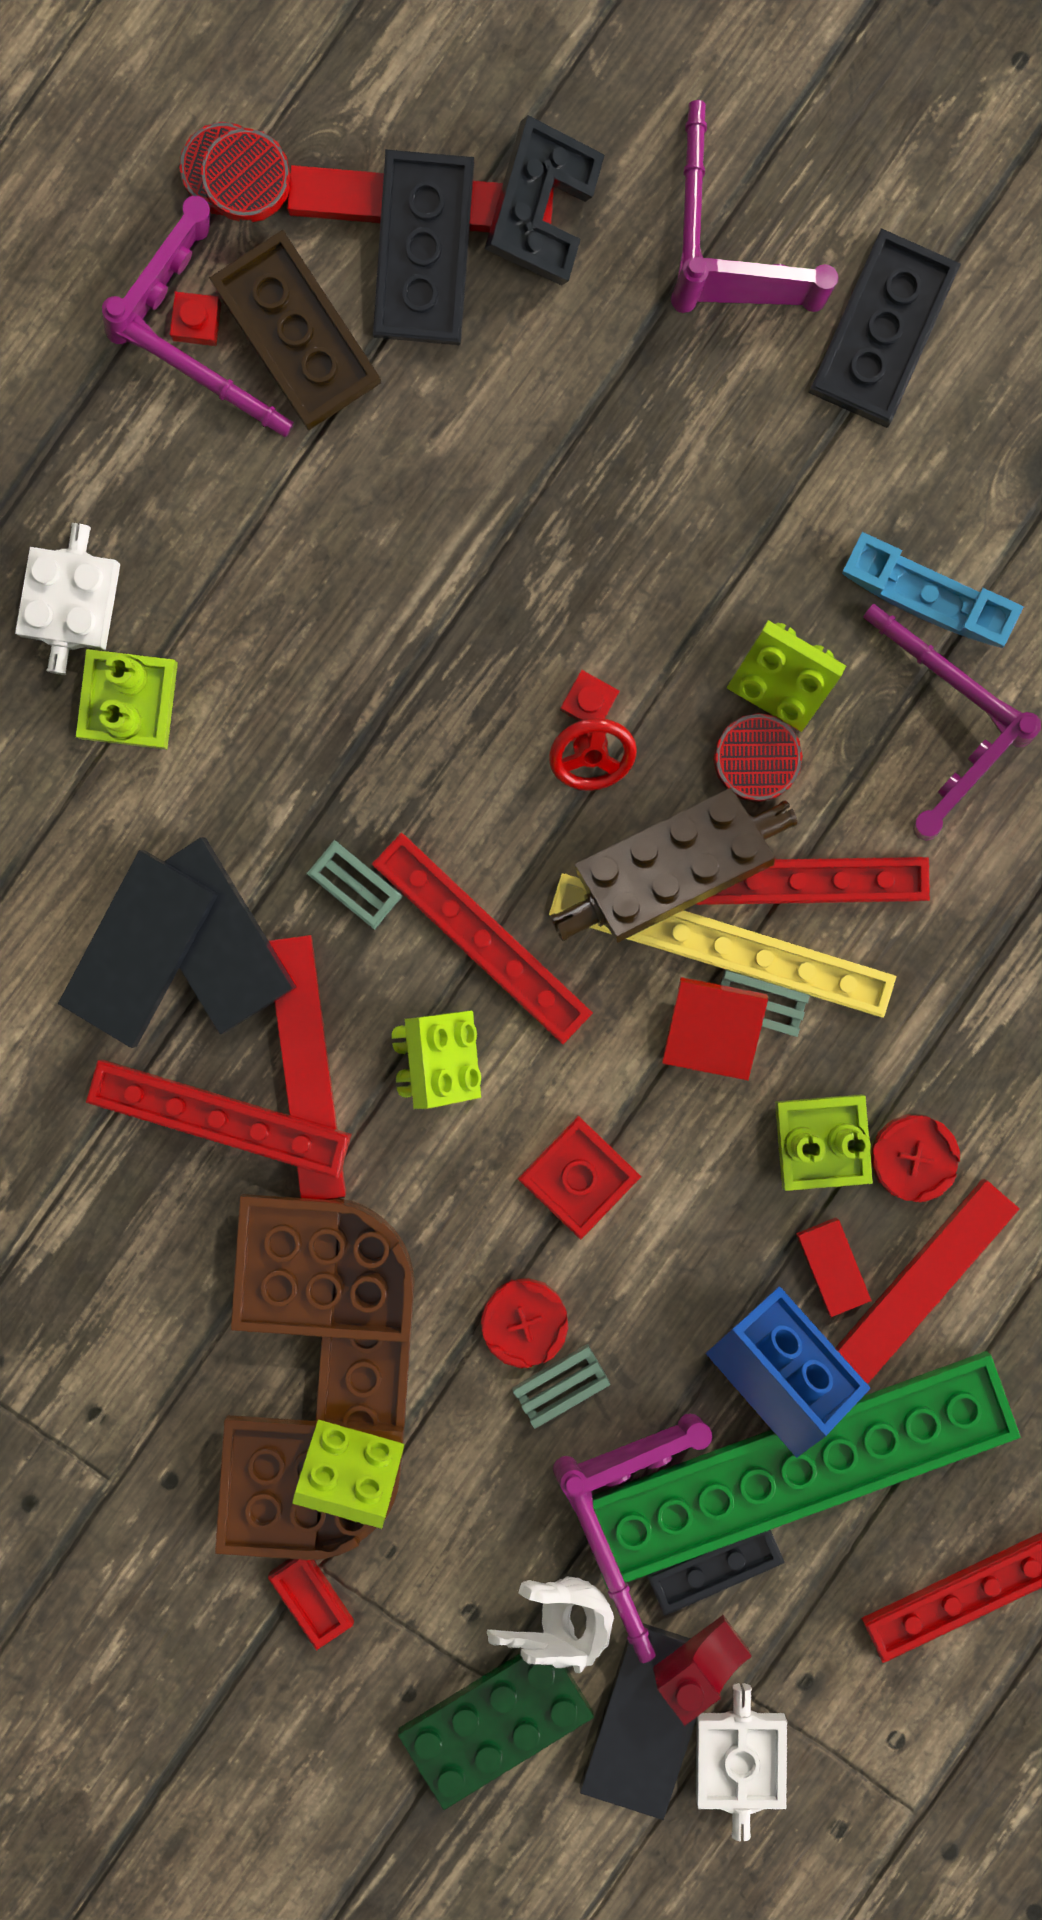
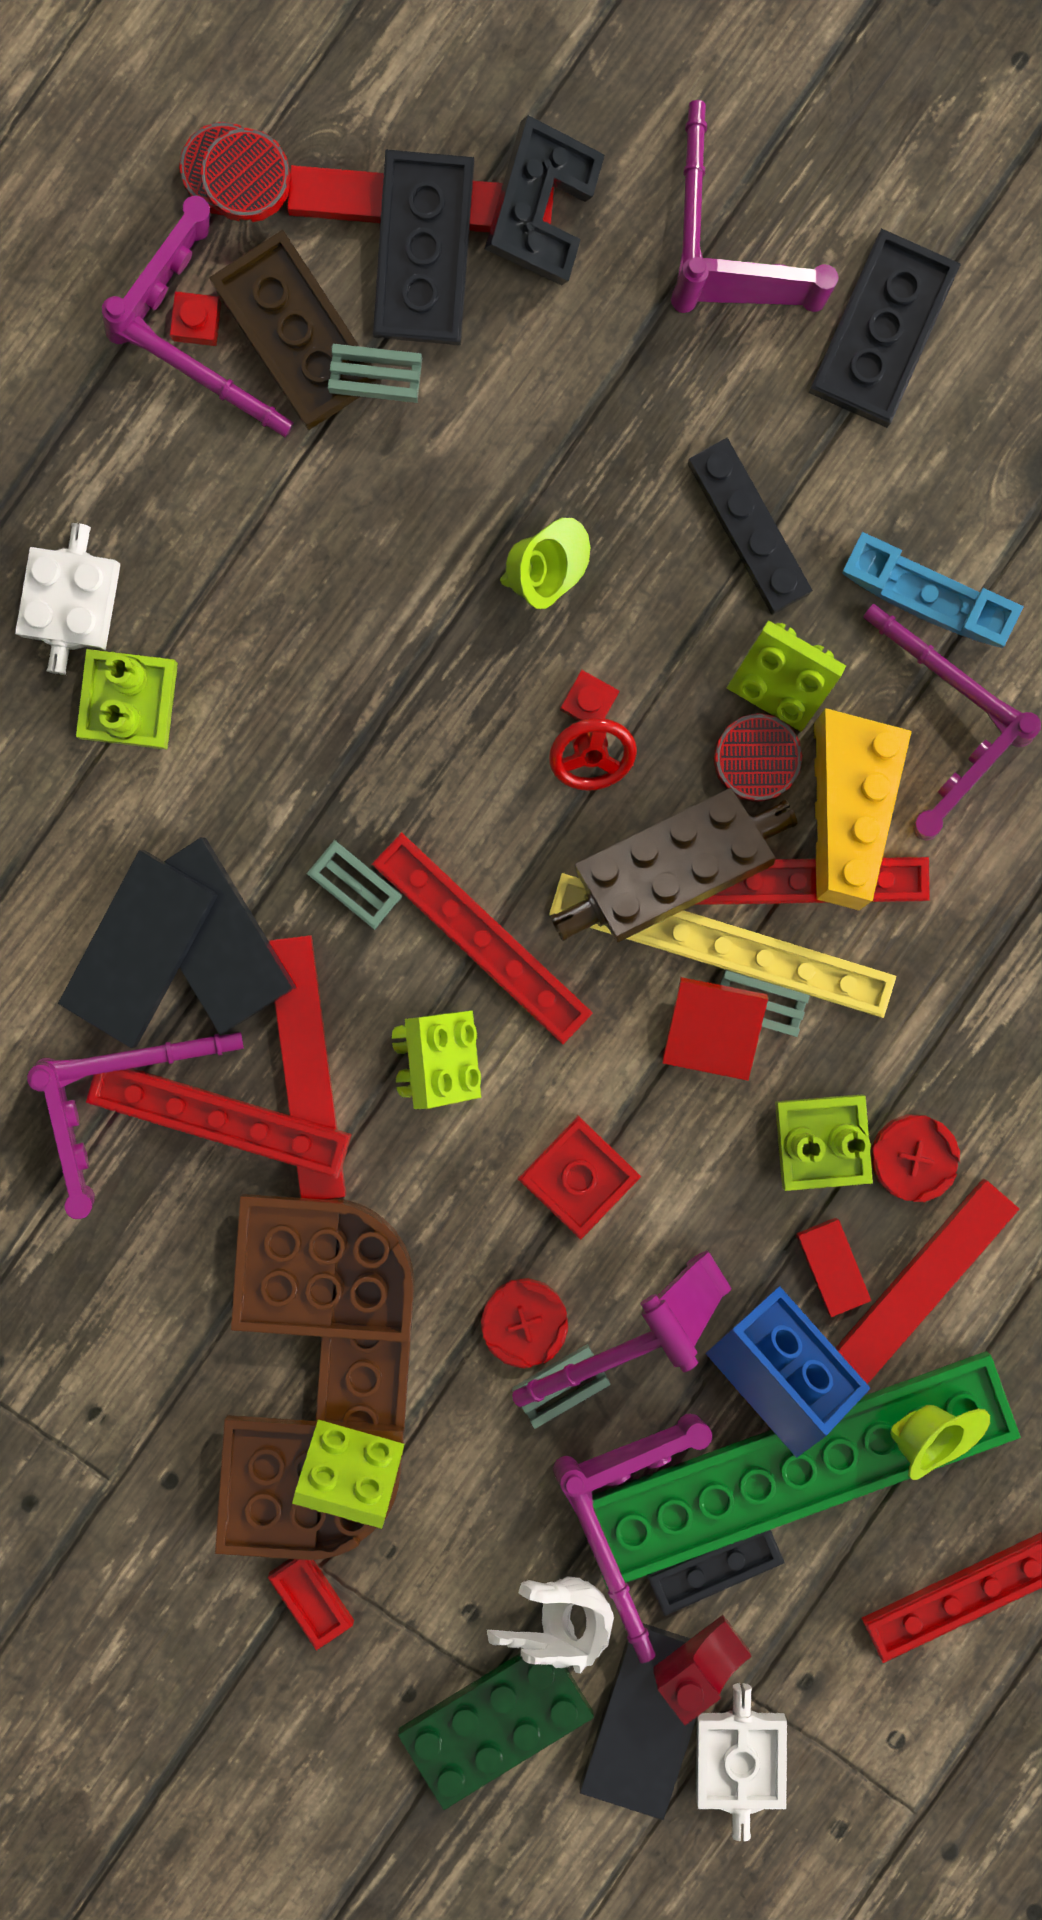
(53, 1075): none -> magenta piece
(377, 356): none -> sand green tile
(548, 563): none -> lime piece
(675, 1322): none -> magenta piece
(749, 526): none -> black plate
(856, 795): none -> yellow wedge
(937, 1437): none -> lime piece

